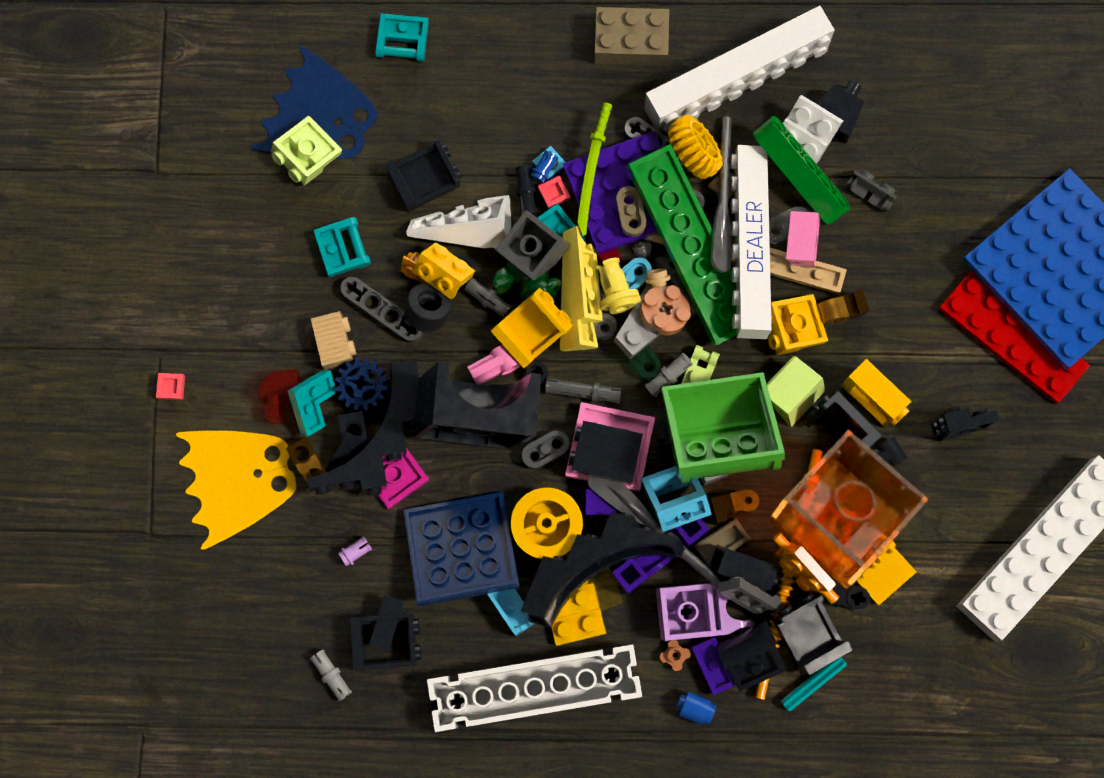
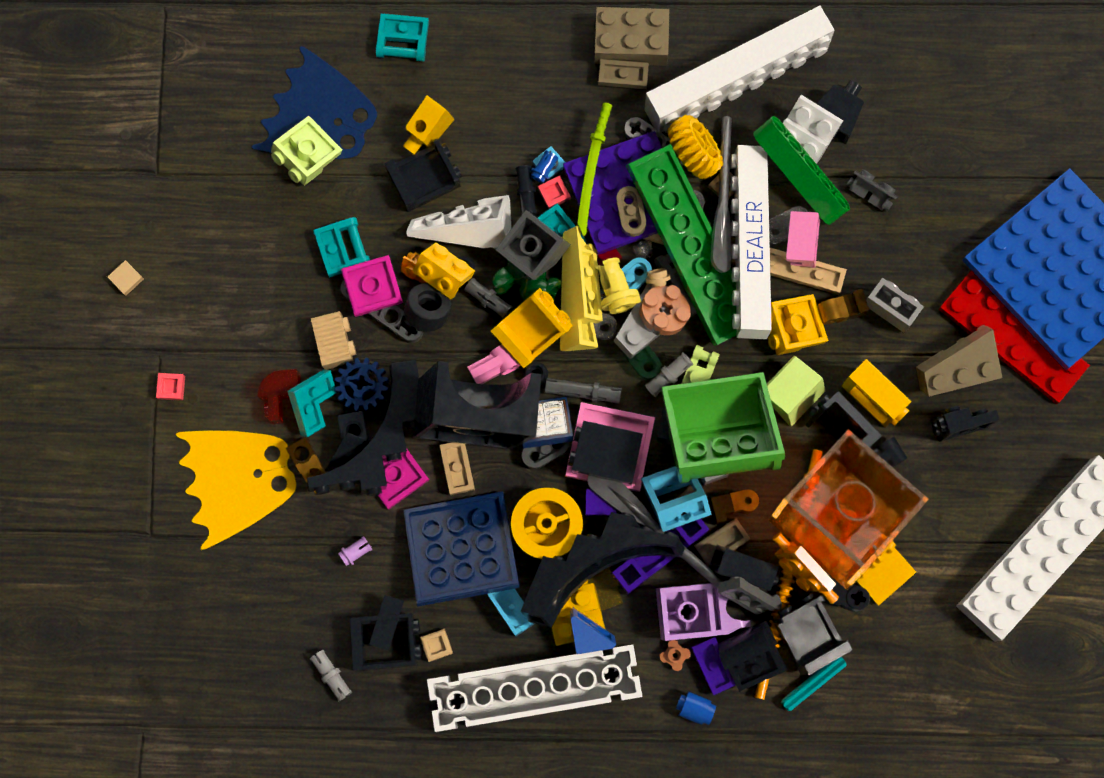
(125, 278): none -> tan tile
(372, 285): none -> dark pink tile
(429, 116): none -> yellow torso
(436, 645): none -> tan tile
(457, 468): none -> tan plate
(552, 423): none -> tile
(589, 635): none -> blue slope
(623, 74): none -> dark tan plate
(894, 305): none -> light grey brick
(964, 364): none -> dark tan wedge

